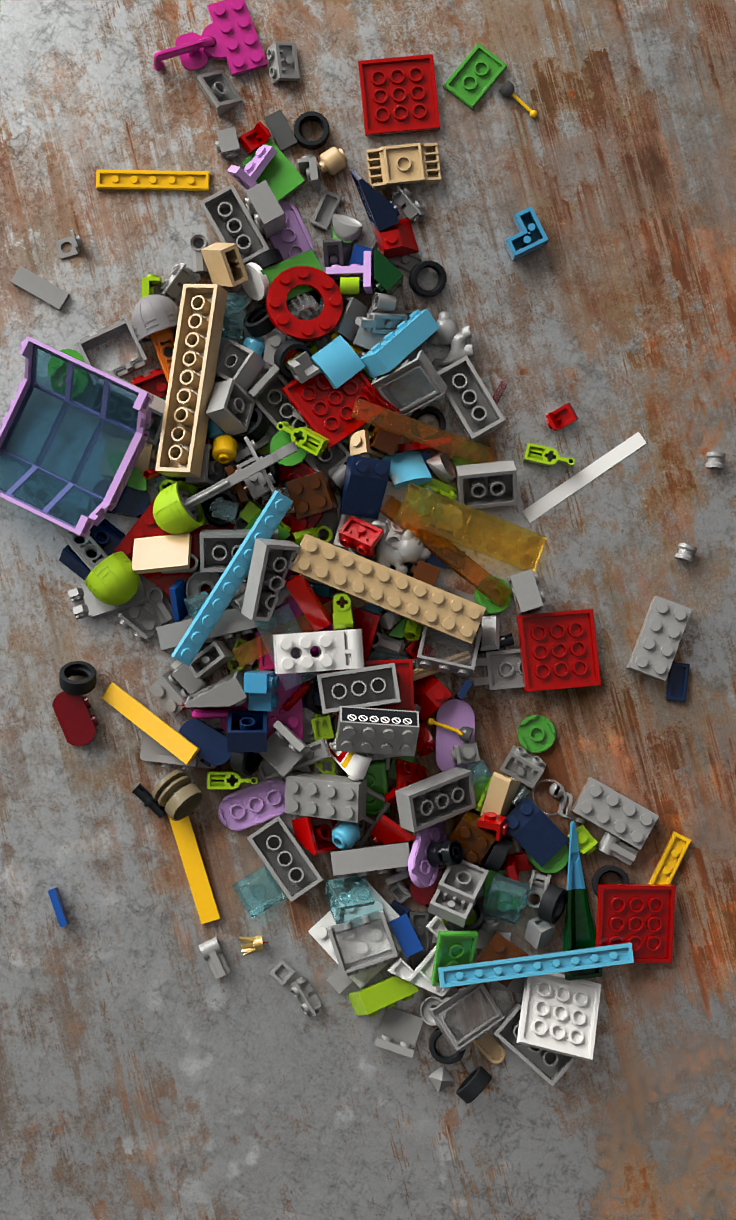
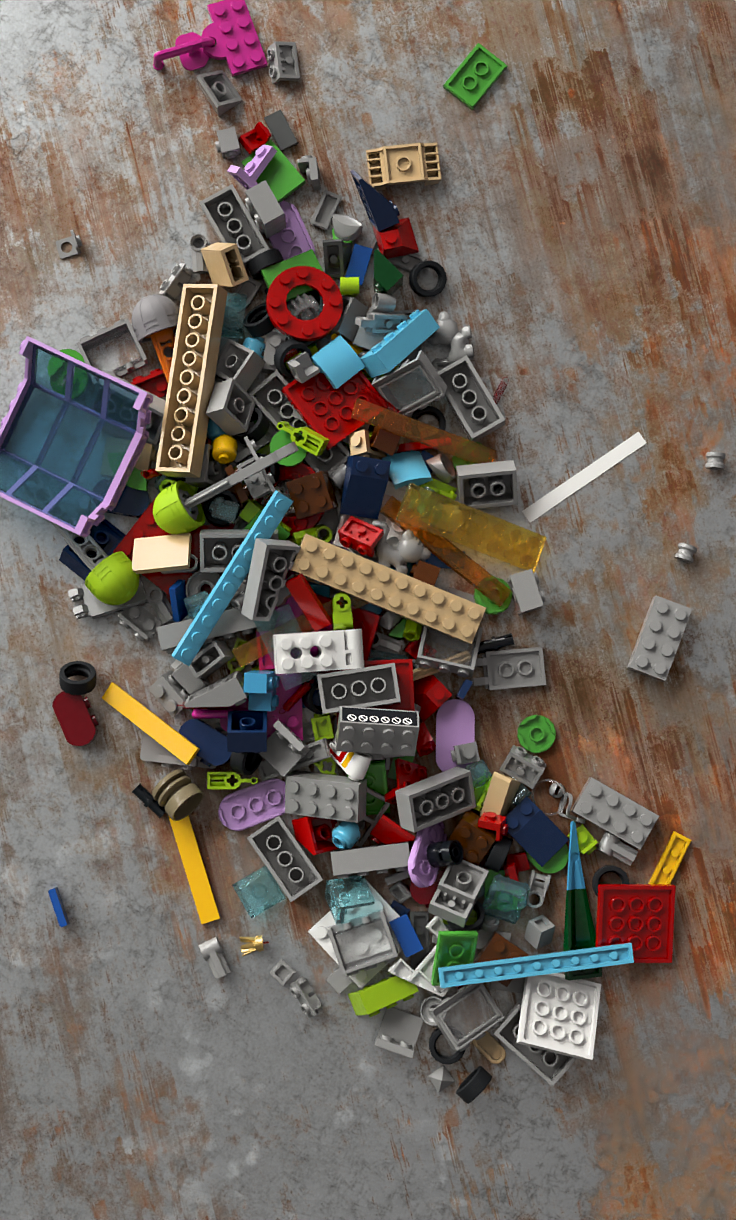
(40, 288): light grey tile -> none
(147, 282): lime bracket -> none
(153, 180): yellow tile -> none
(258, 284): white tile -> none
(264, 382): light grey tile -> none
(311, 115): black tyre -> none
(333, 161): tan head -> none
(364, 272): lavender bracket -> none
(399, 95): red plate -> none
(403, 197): light grey hinge -> none
(464, 733): hinge -> none
(491, 633): light grey tile -> none
(508, 90): hinge -> none
(530, 235): dark azure brick -> none
(537, 454): lime piece -> none
(552, 904): black tyre -> none
(558, 650): red plate -> none
(561, 417): red bracket -> none
(677, 682): dark blue tile -> none

